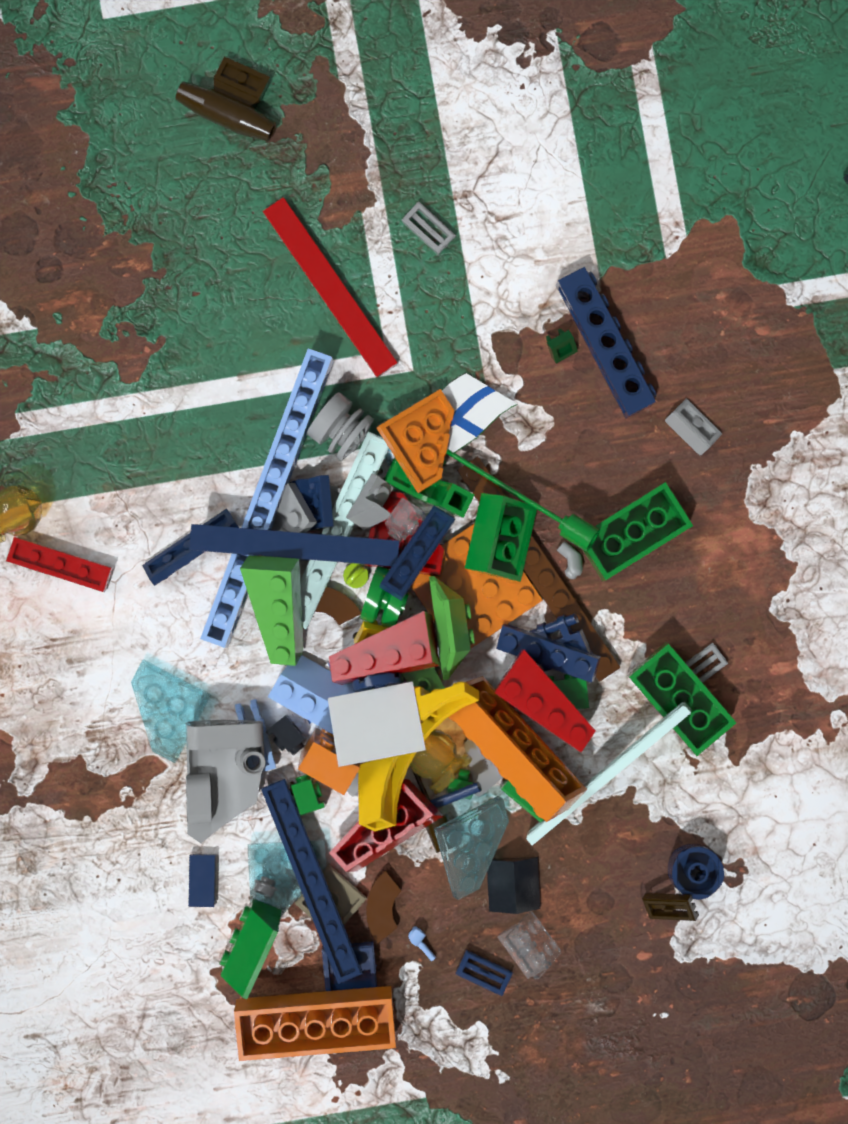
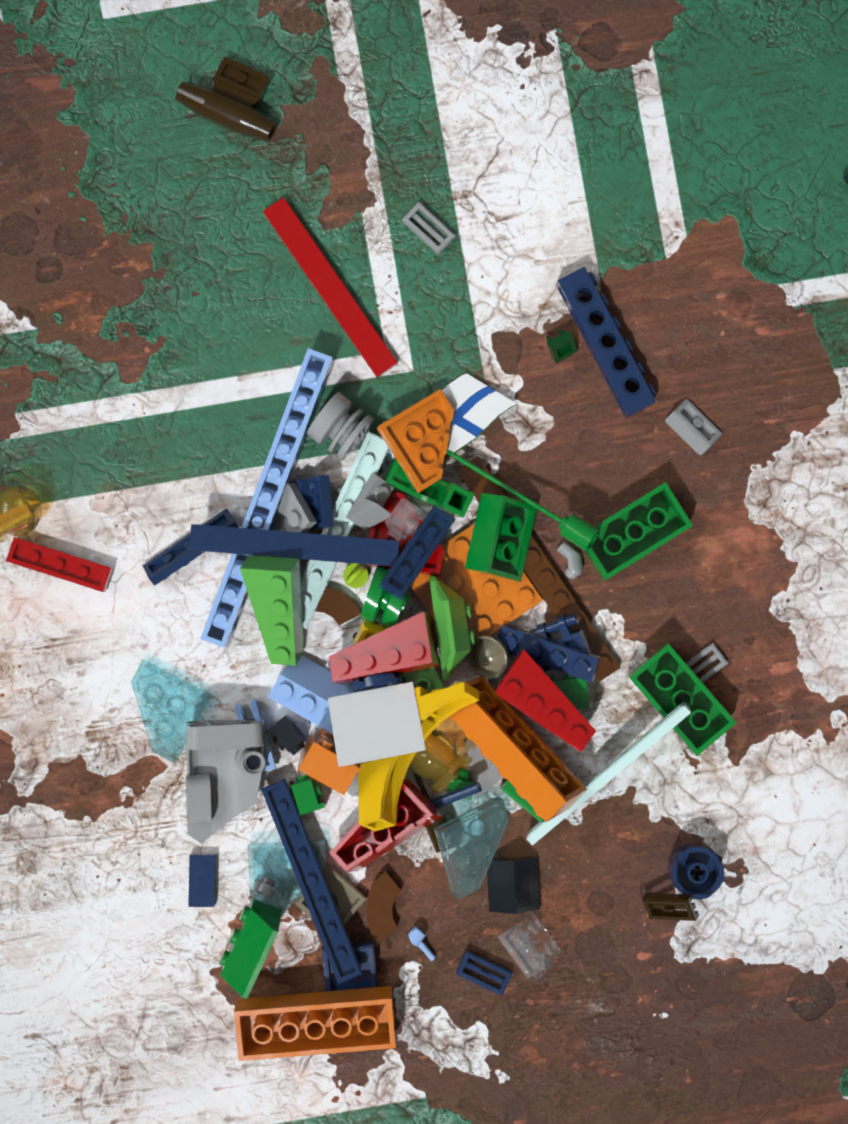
(488, 656): none -> dark tan hat

